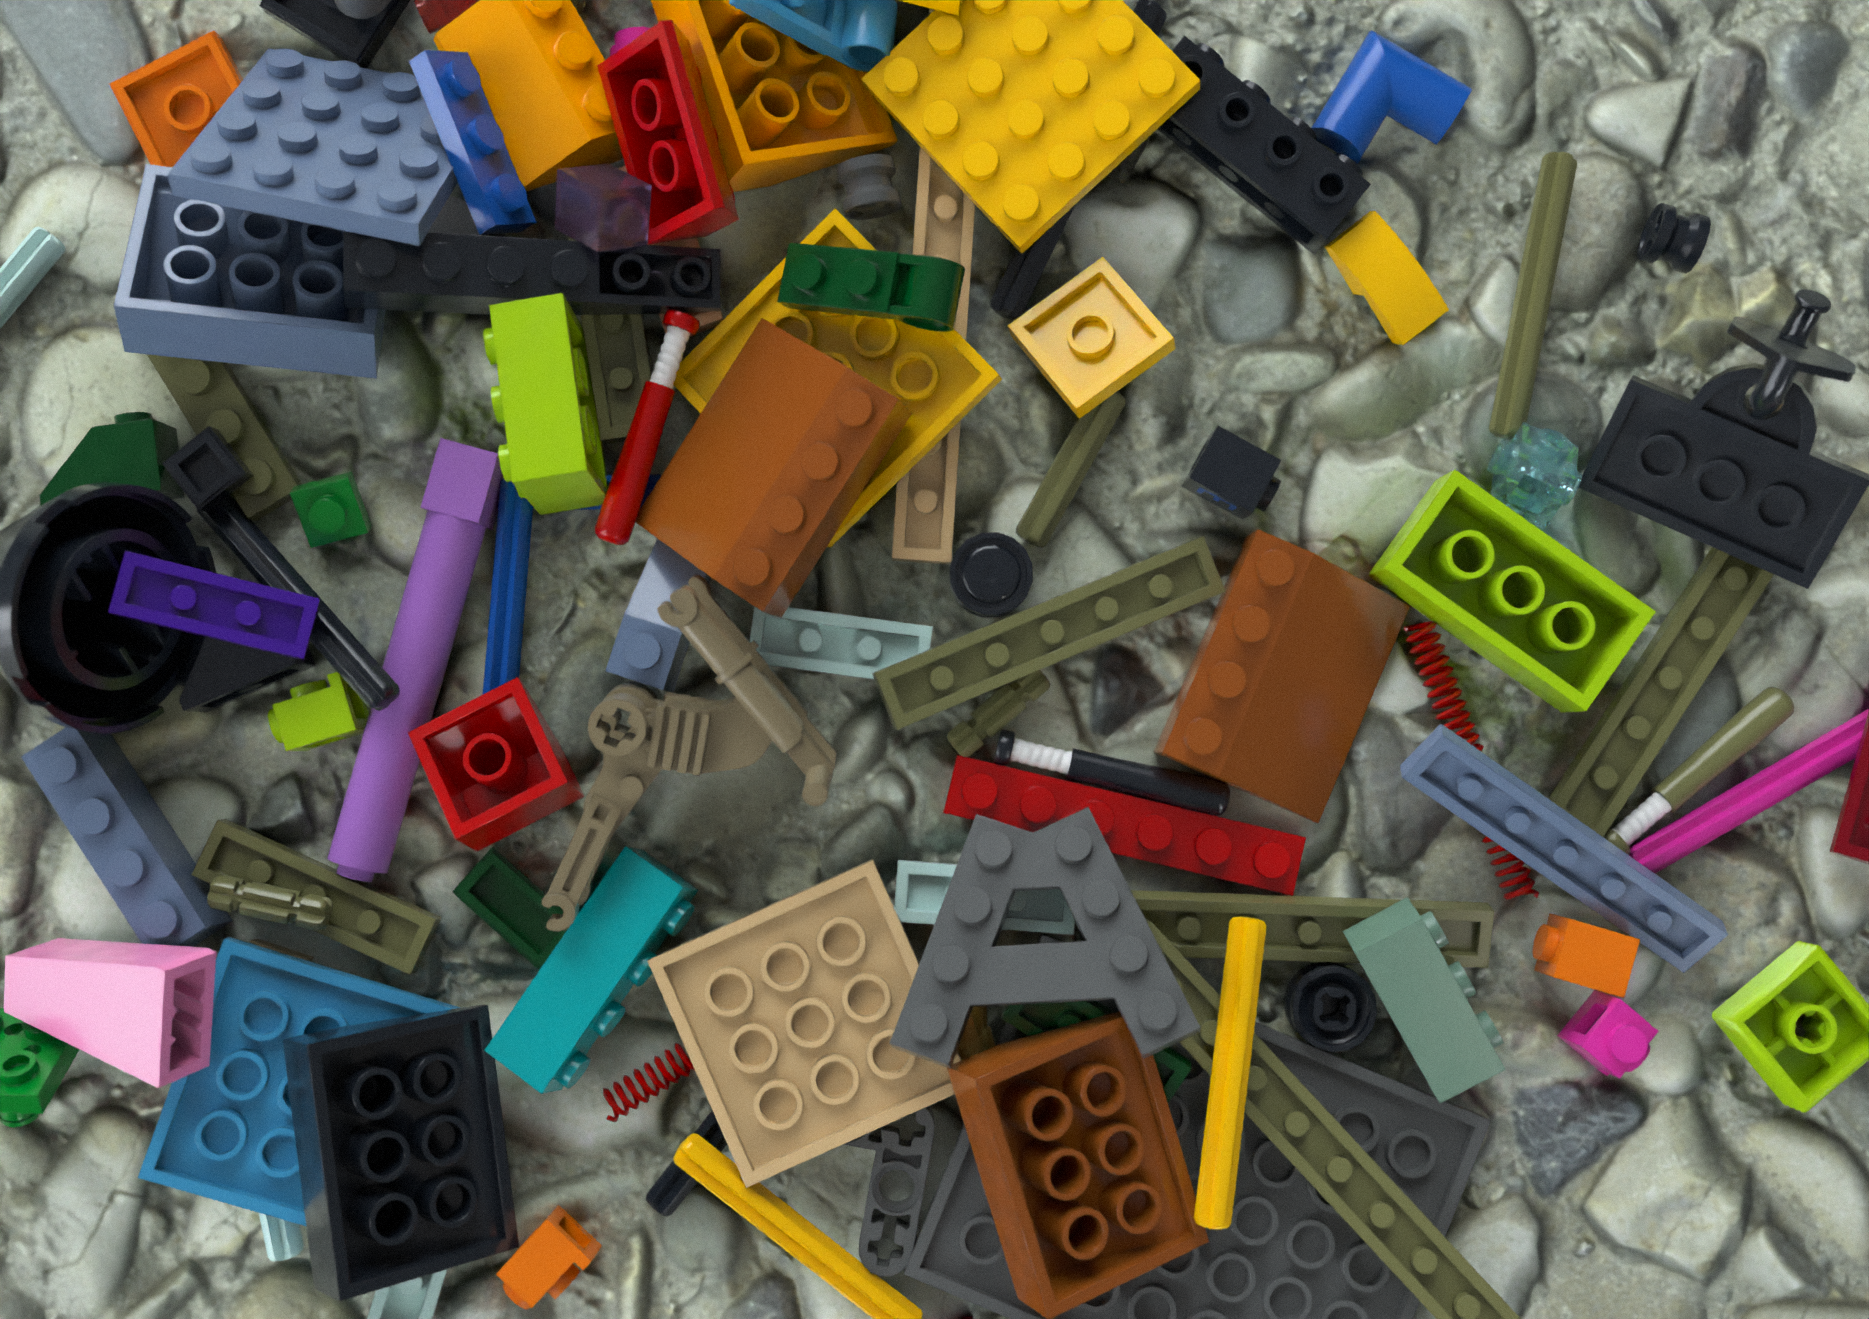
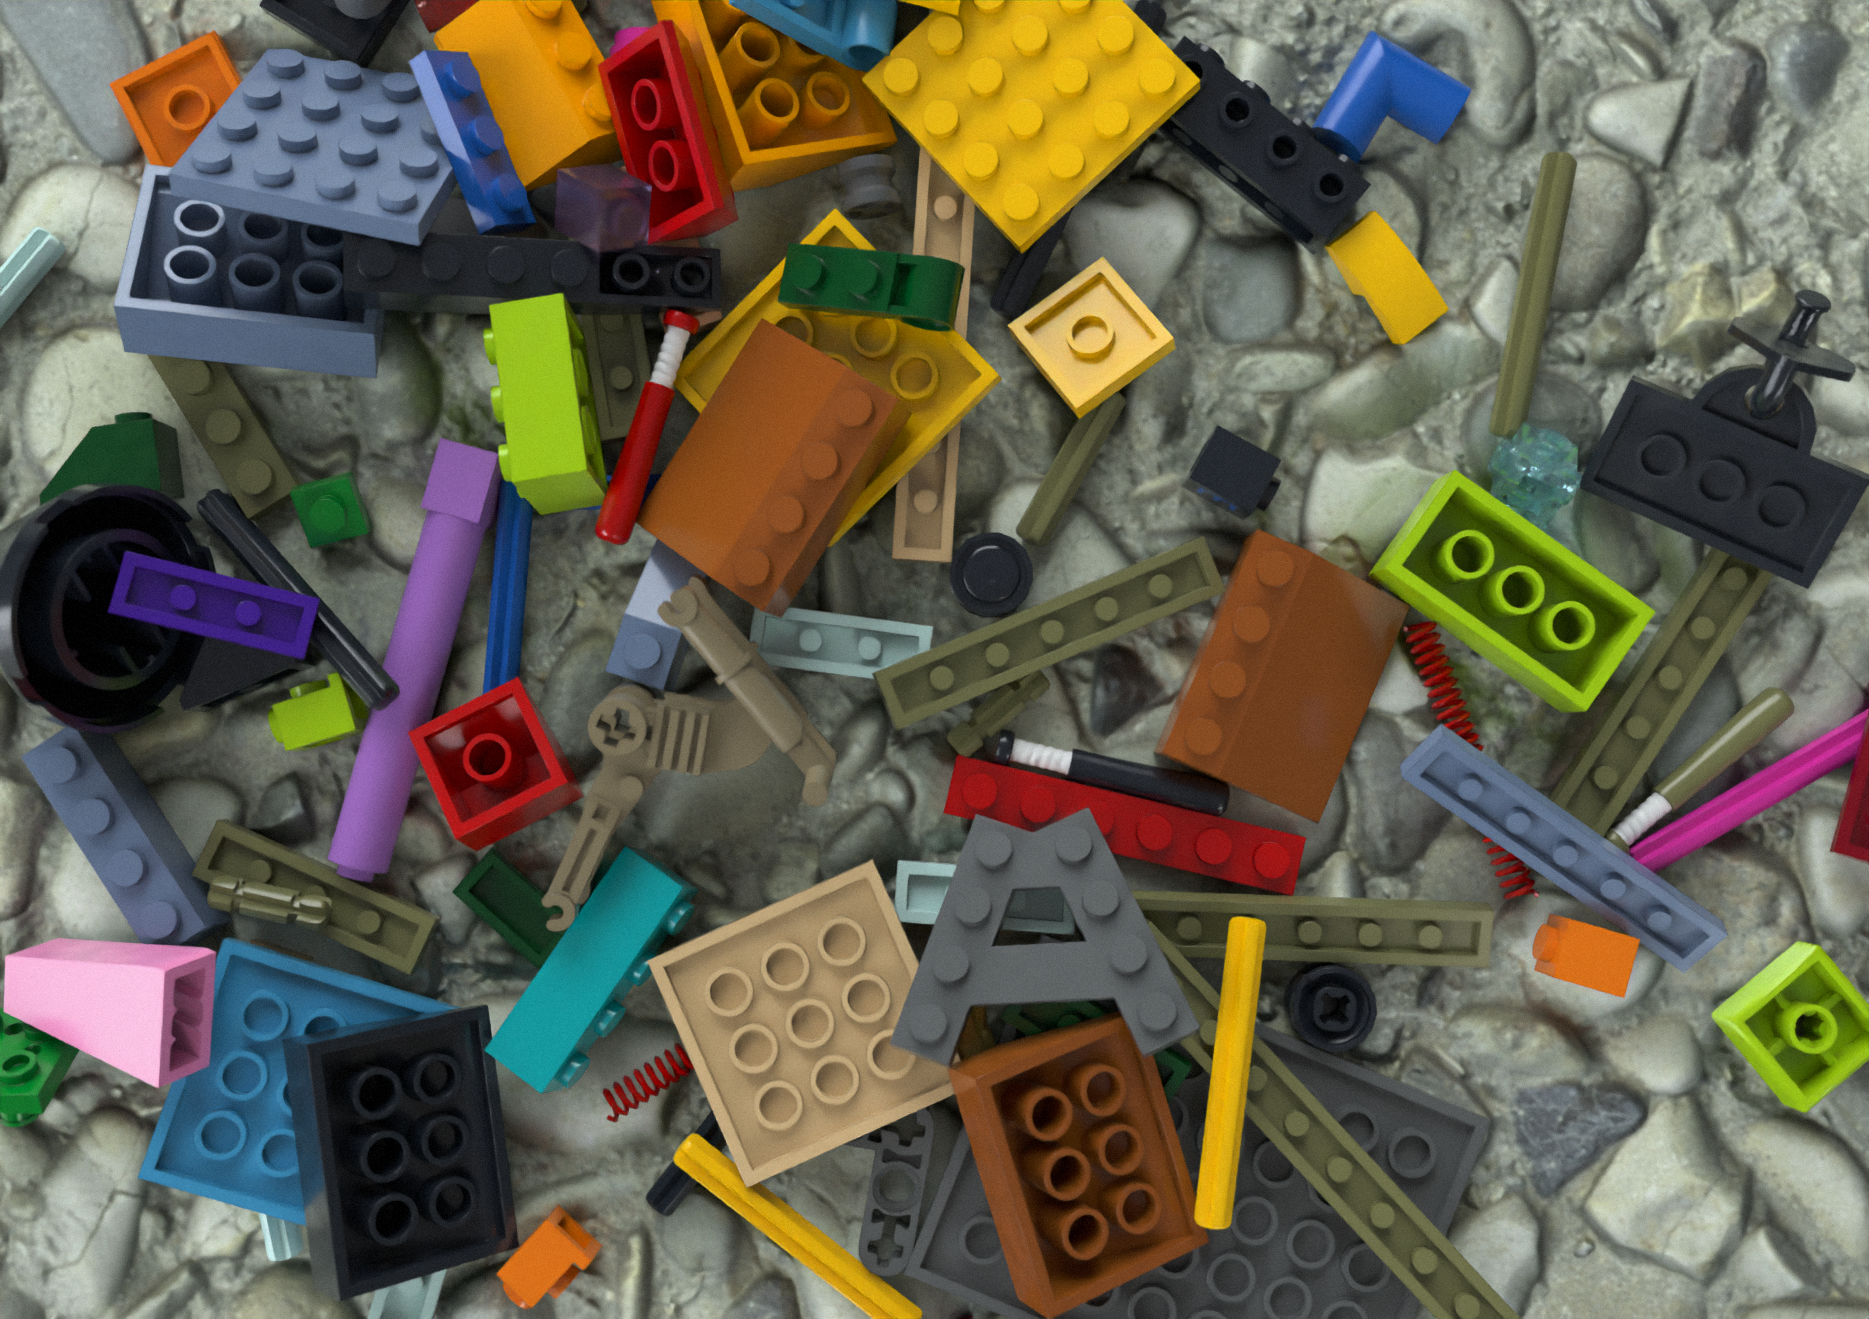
(207, 469): black tile -> none
(1427, 998): sand green brick -> none
(1615, 1041): dark pink brick -> none
(1674, 238): black wheel -> none

